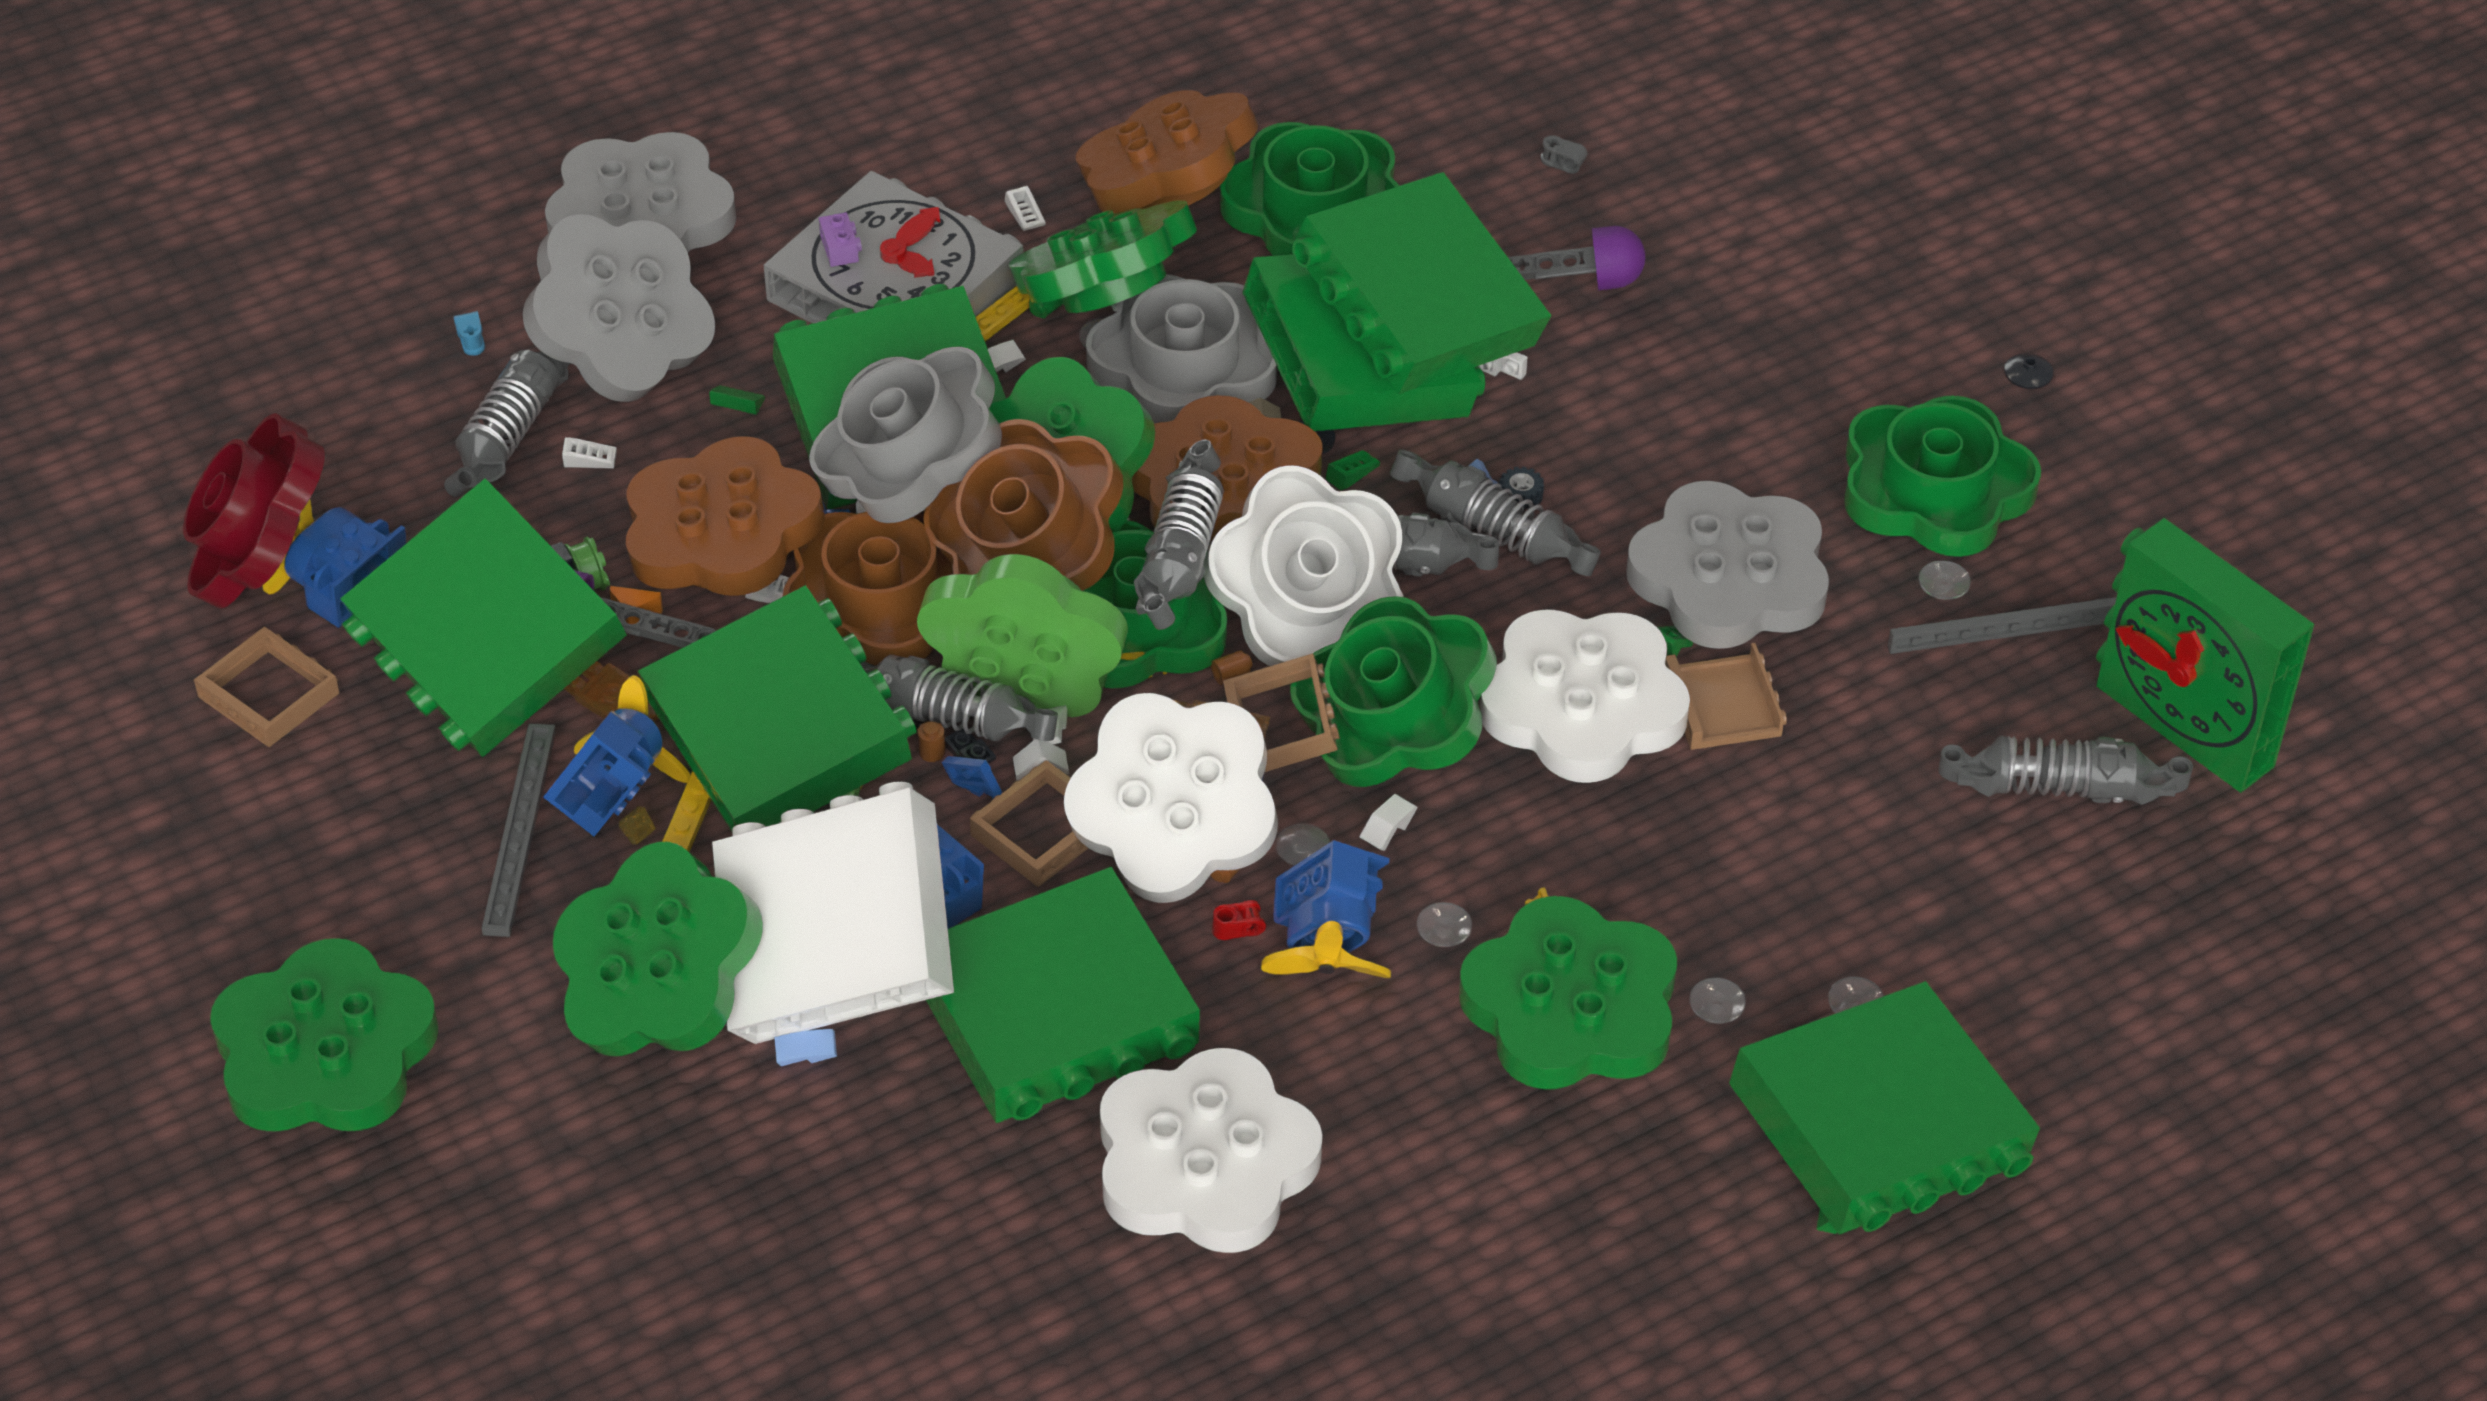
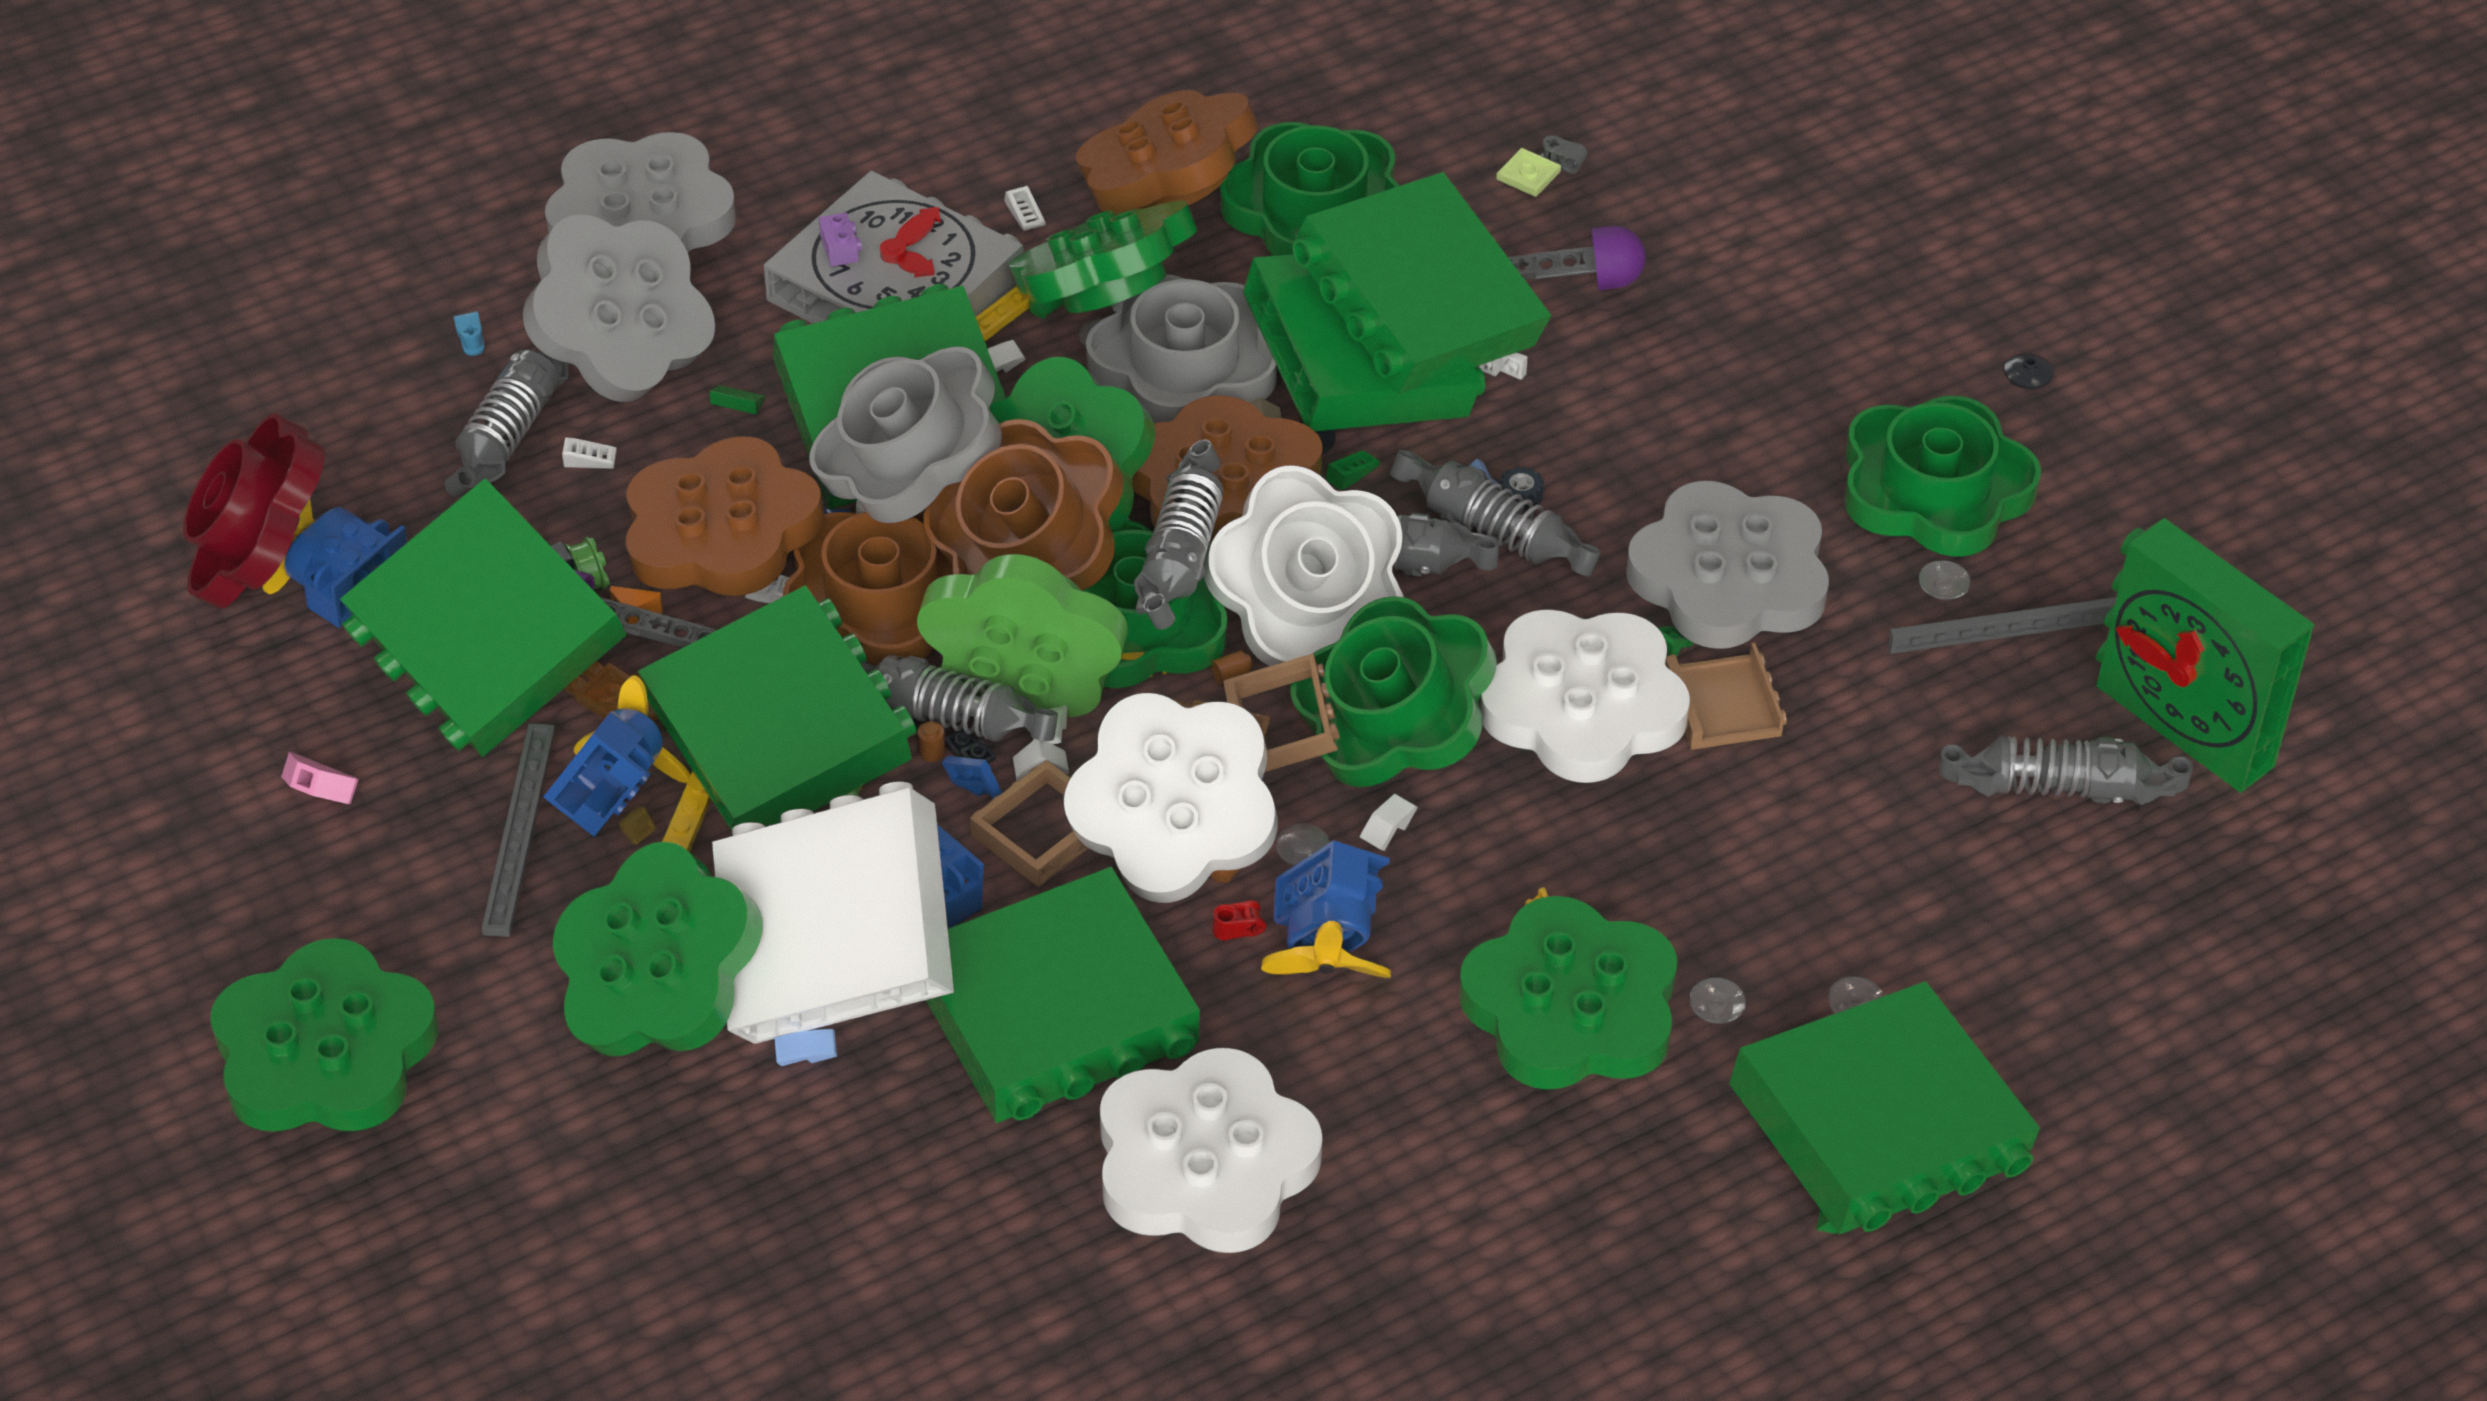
(268, 732): medium nougat window -> none
(318, 779): none -> bright pink slope
(1444, 924): clear dish -> none
(1528, 172): none -> yellowish green plate

